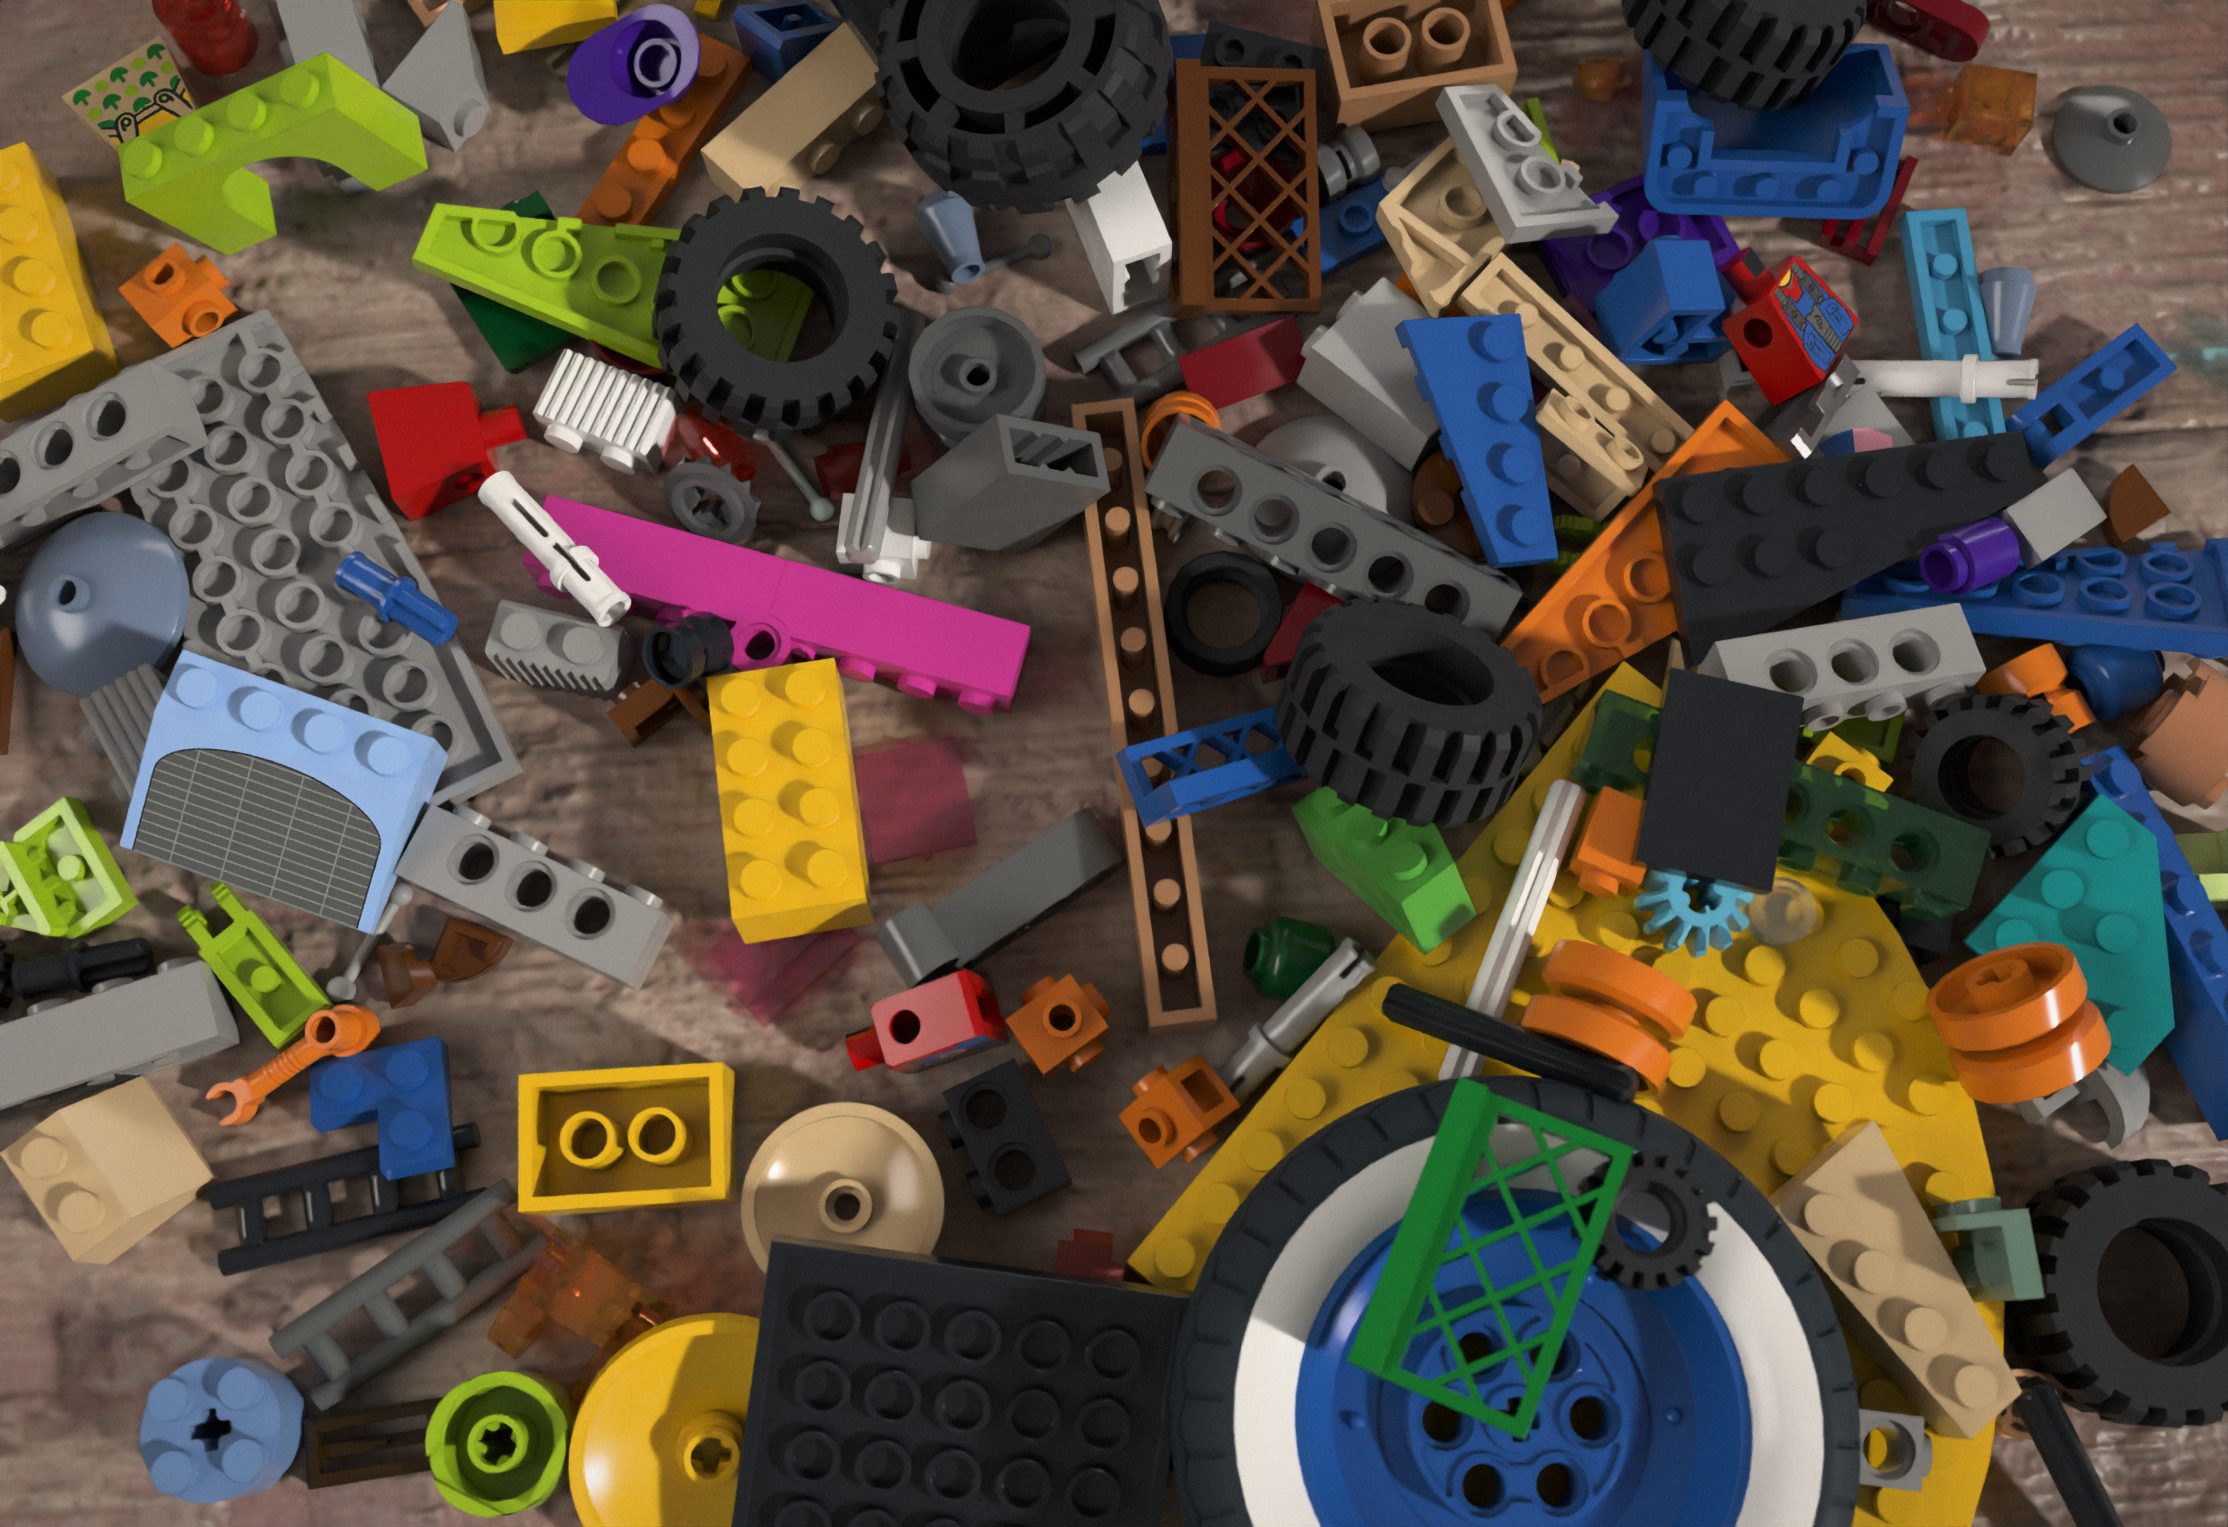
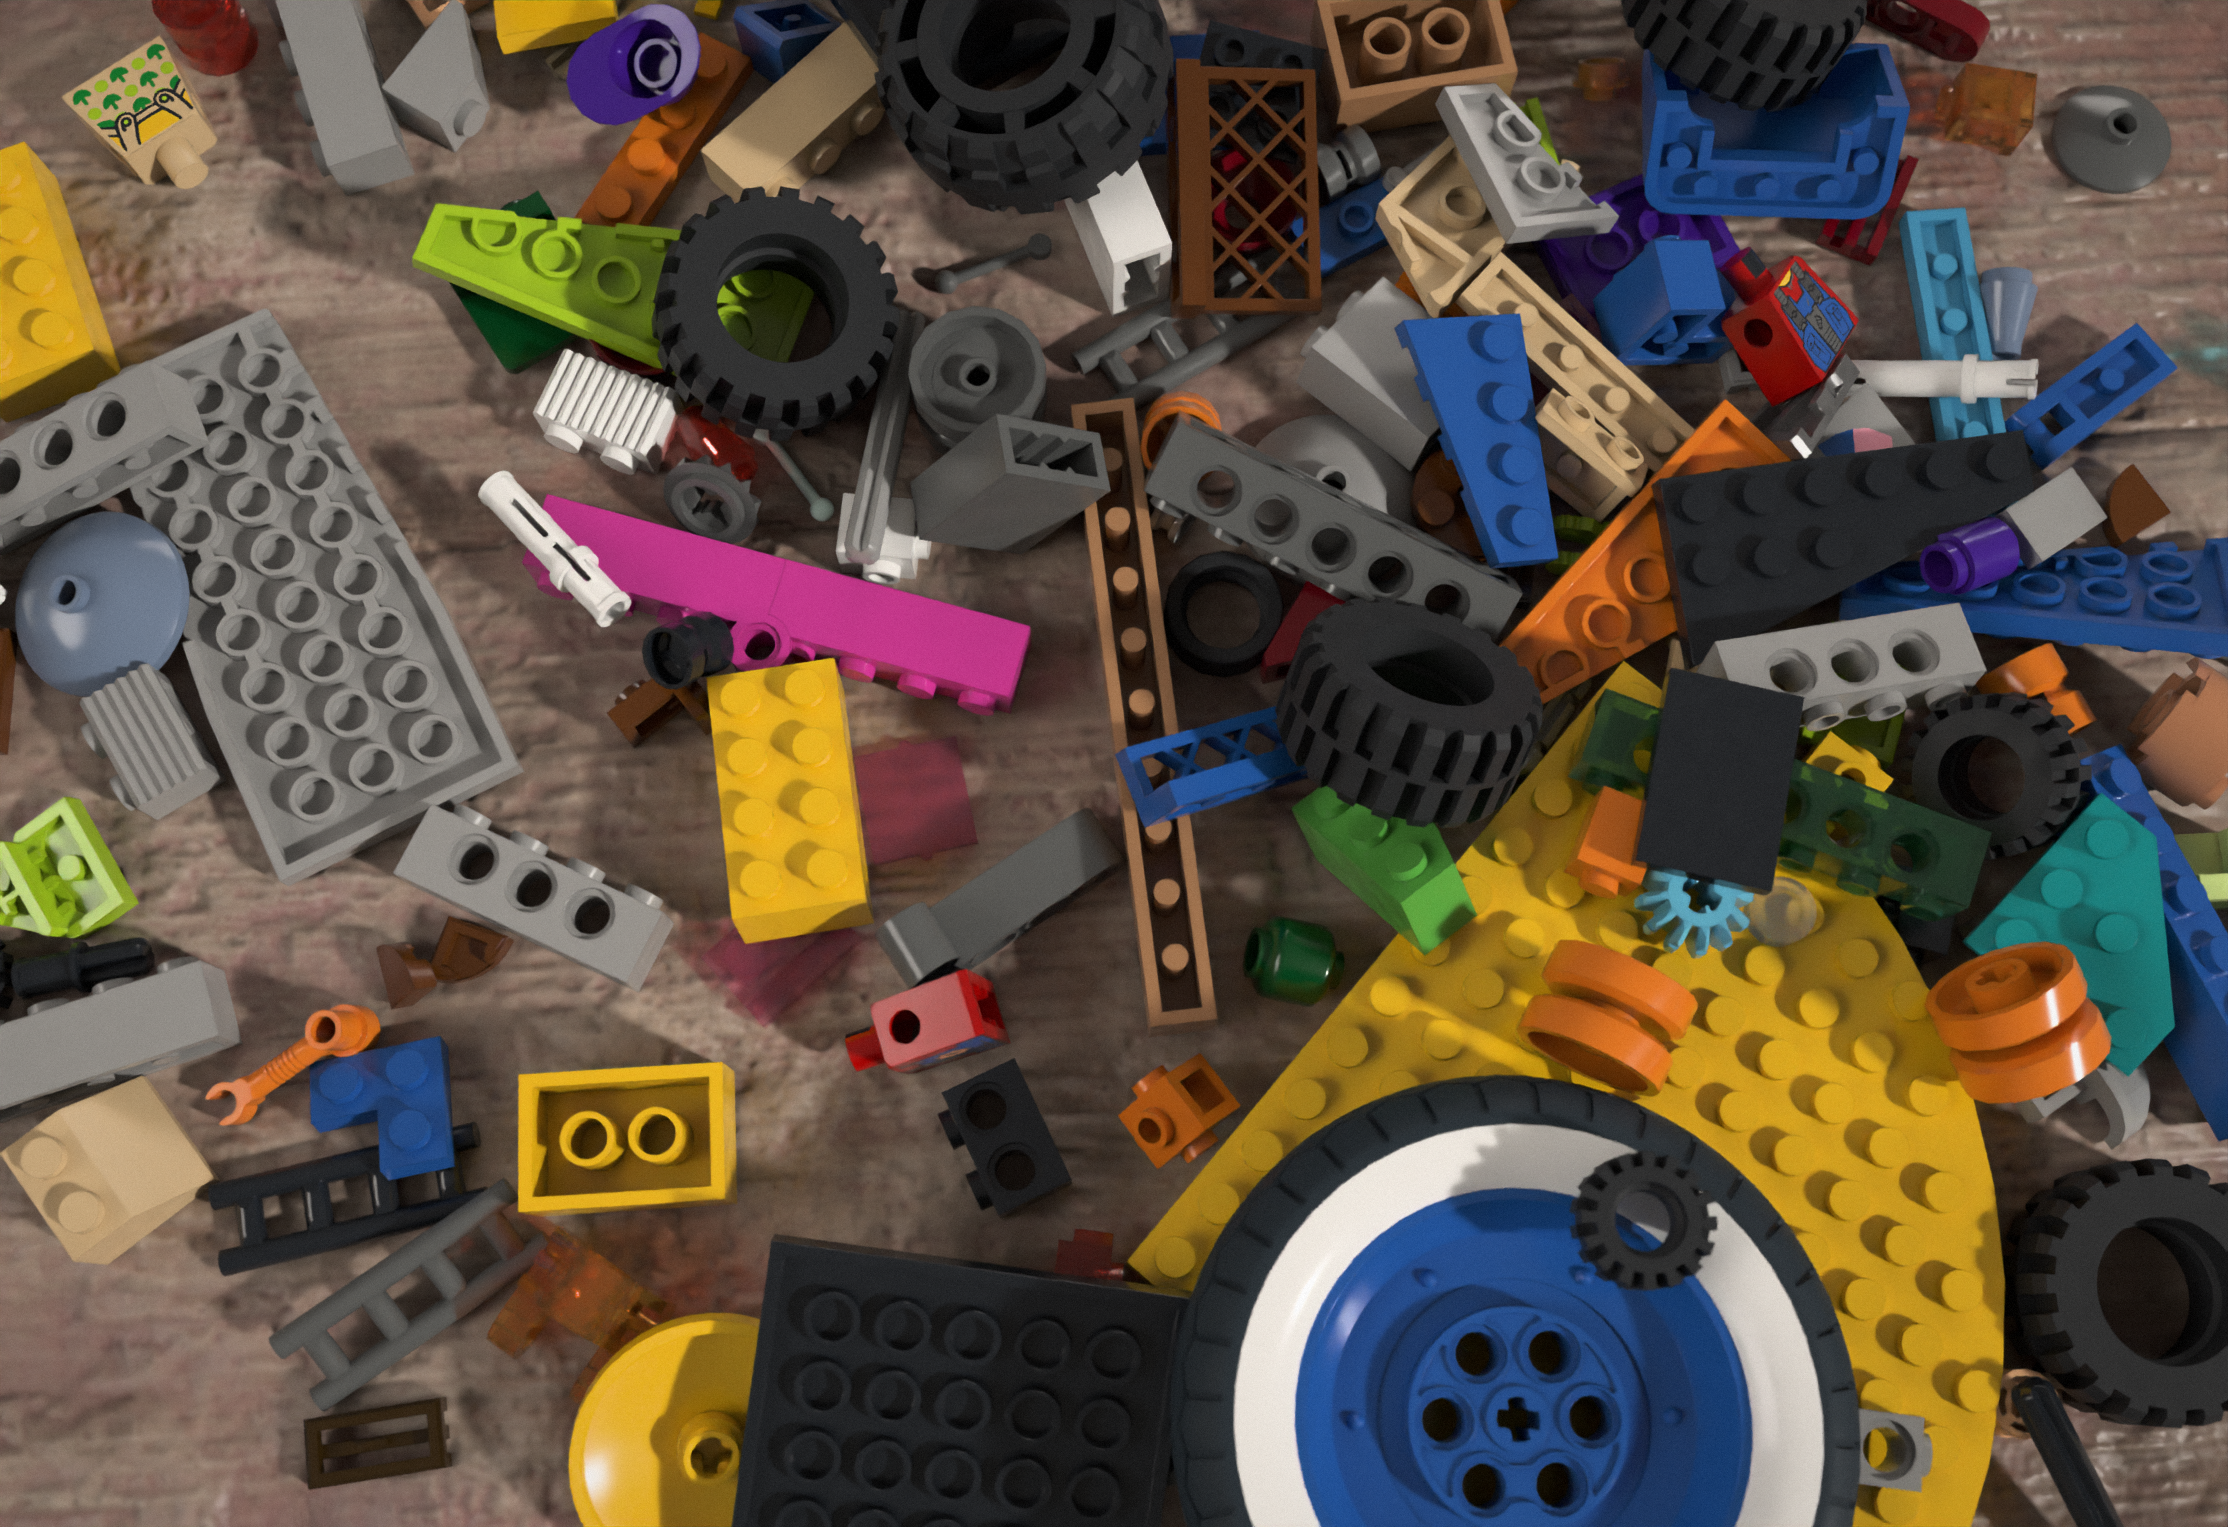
(180, 296): orange brick -> none
(183, 1429): medium blue brick -> none
(256, 968): lime hinge -> none
(279, 792): slope -> none
(317, 109): lime arch -> none
(342, 988): light grey hinge -> none
(396, 599): blue axle -> none
(439, 443): red torso -> none
(469, 1457): lime brick -> none
(560, 650): light grey brick -> none
(836, 1154): tan dish -> none
(841, 465): clear red cone -> none
(951, 232): sand blue cone -> none
(1055, 1049): orange brick -> none
(1245, 363): dark red slope -> none
(1274, 1041): light grey pin -> none
(1427, 1232): green fence -> none
(1510, 1043): black axle -> none
(1519, 917): white axle -> none
(1896, 1282): tan wedge -> none
(1994, 1249): sand green bracket -> none
(2115, 678): blue head -> none

